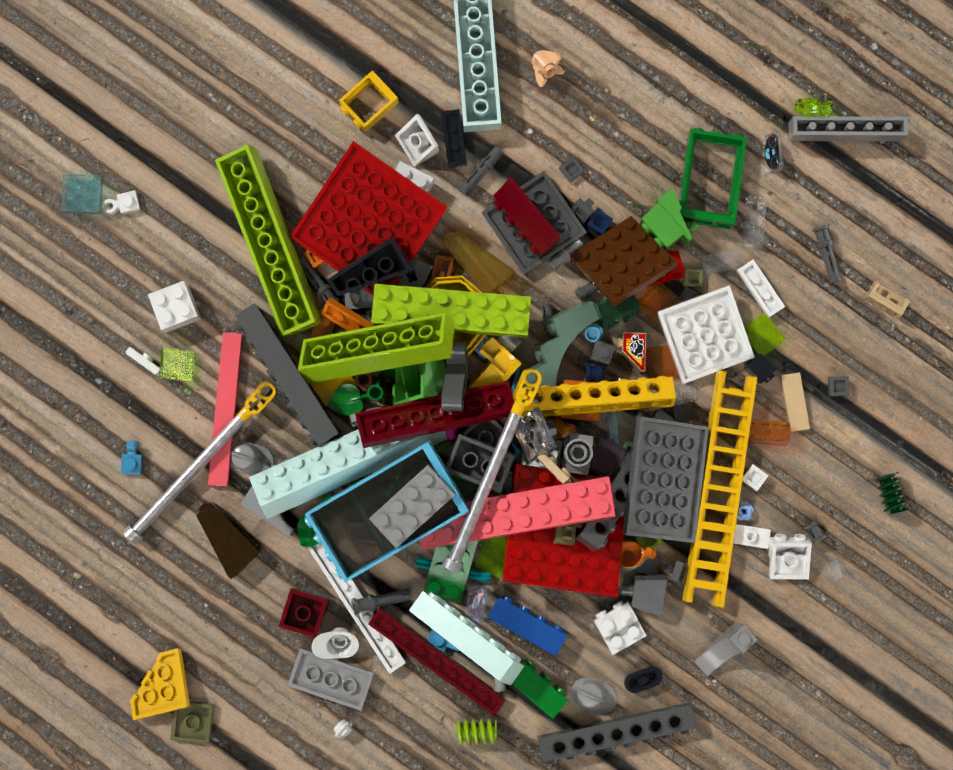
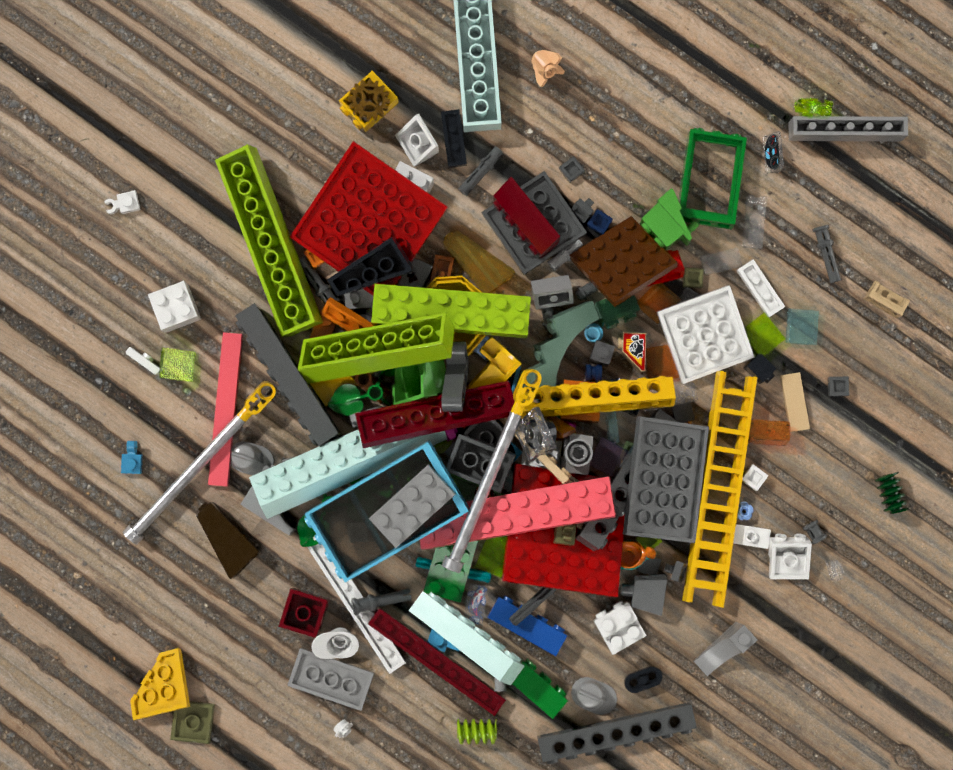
(82, 194): clear light blue plate -> none
(363, 105): none -> pearl gold gear
(510, 343): white tile -> none
(531, 605): none -> dark grey axle
(552, 292): none -> light grey brick
(802, 326): none -> clear light blue piece

